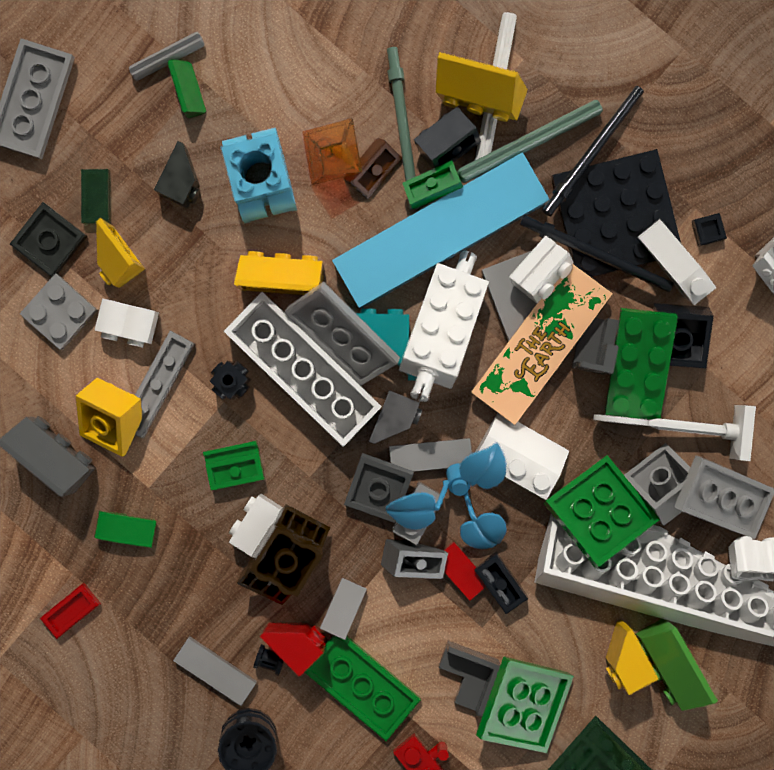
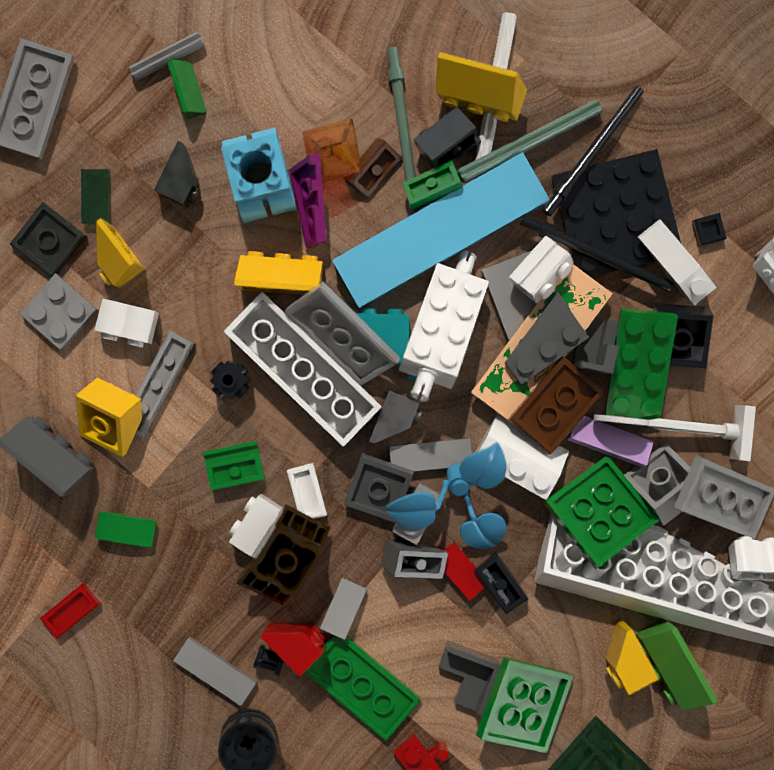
(307, 491): none -> white tile
(308, 195): none -> magenta wing
(546, 341): none -> dark grey wing
(556, 405): none -> reddish brown tile
(612, 441): none -> lavender tile

